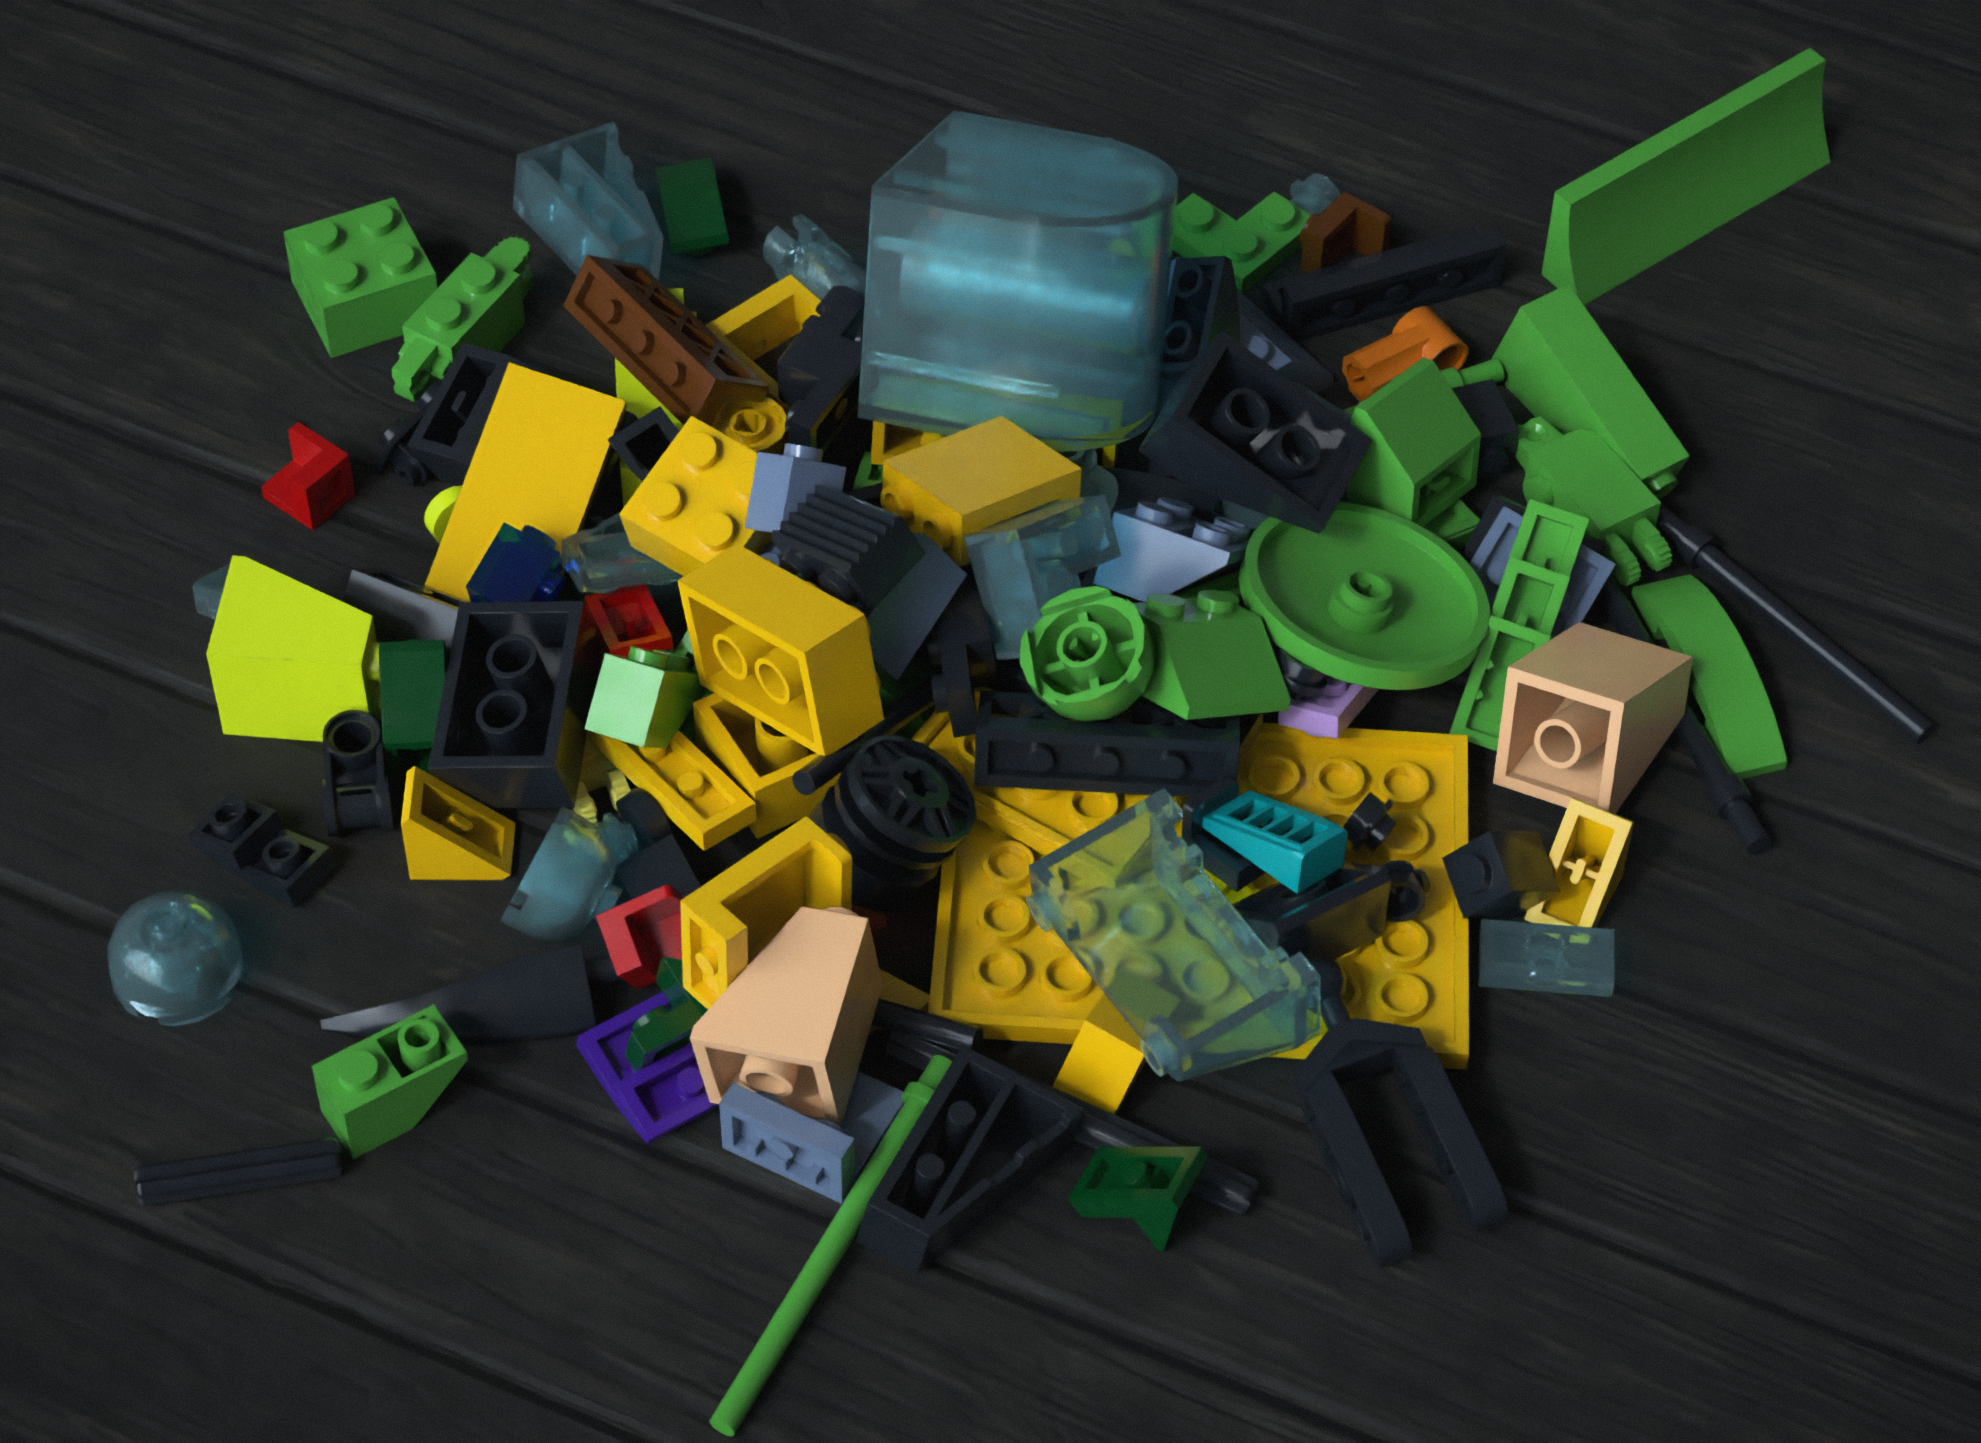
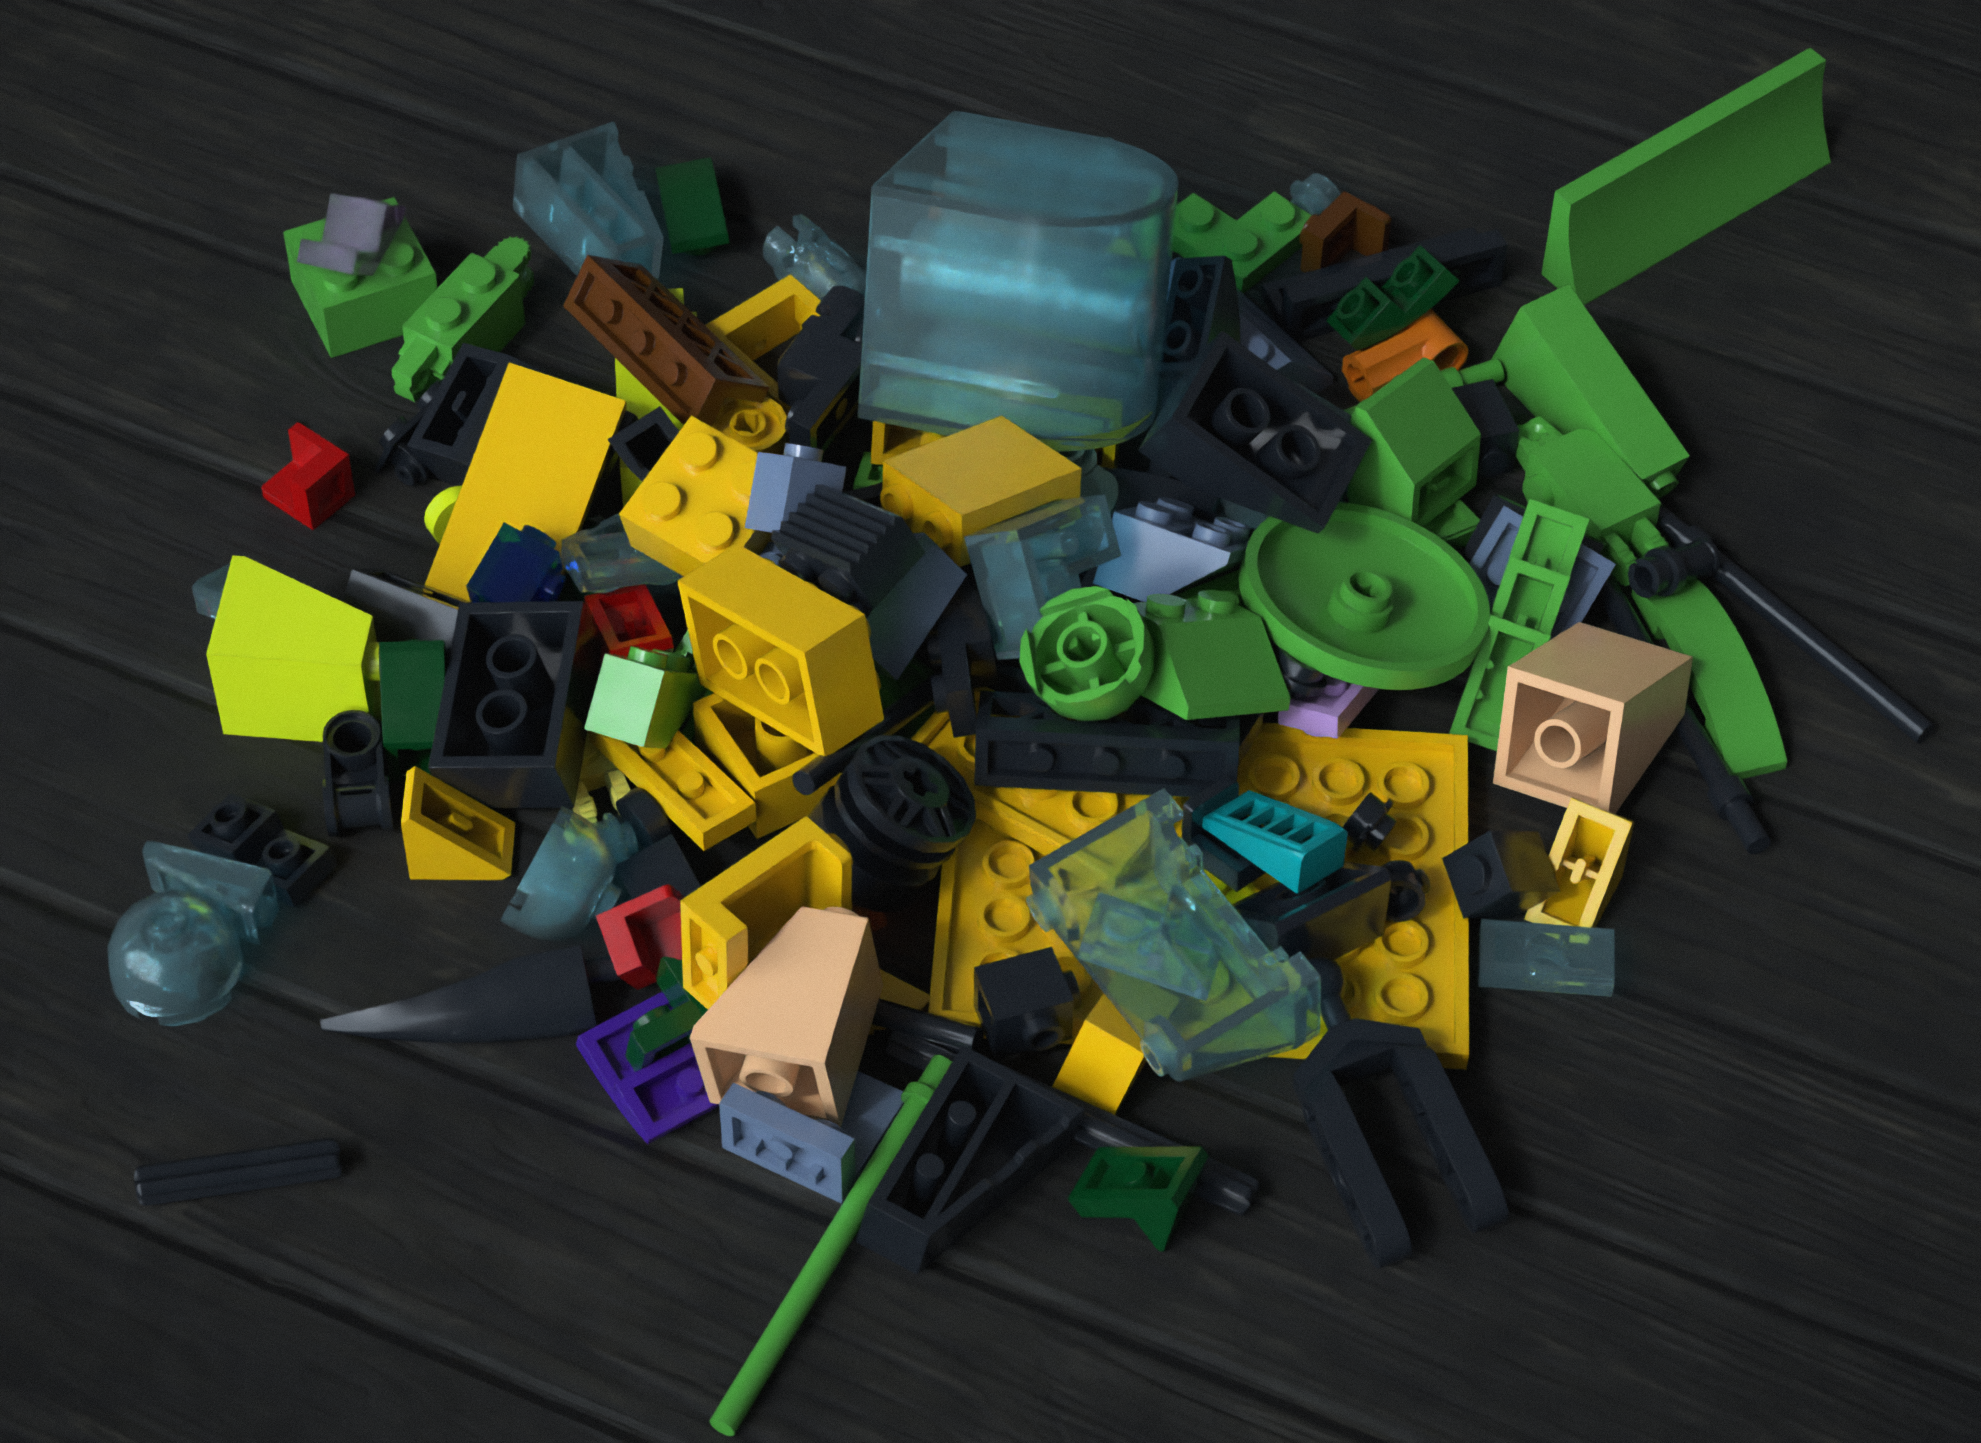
(238, 888): none -> clear light blue slope
(353, 235): none -> slope
(388, 1080): bright green slope -> none
(1025, 1002): none -> black brick
(1163, 948): none -> clear light blue slope
(1375, 313): none -> dark green slope
(1668, 569): none -> black pin

